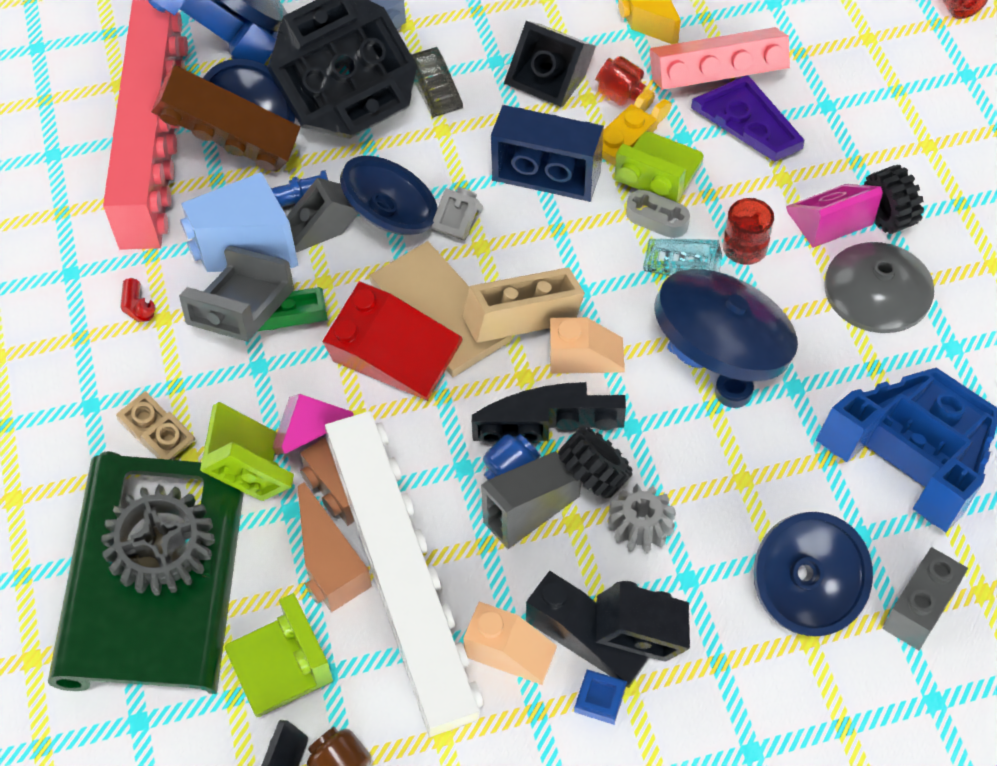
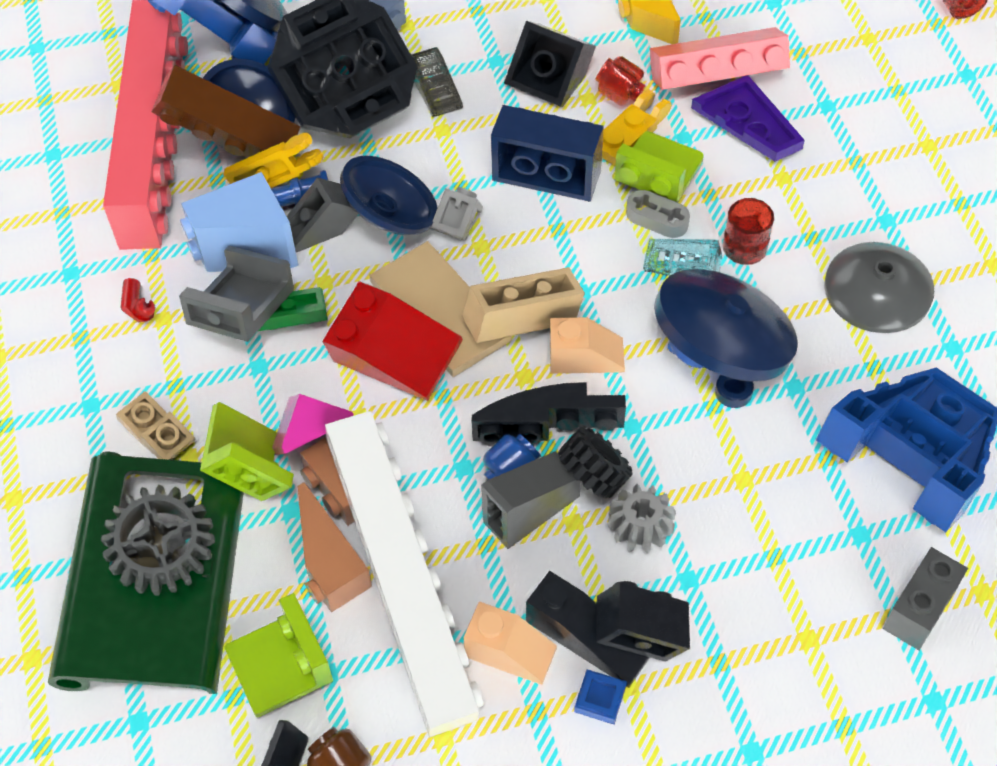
(277, 162): none -> yellow hinge
(836, 212): dark pink slope -> none
(836, 577): dark blue dish -> none
(899, 201): black tyre -> none

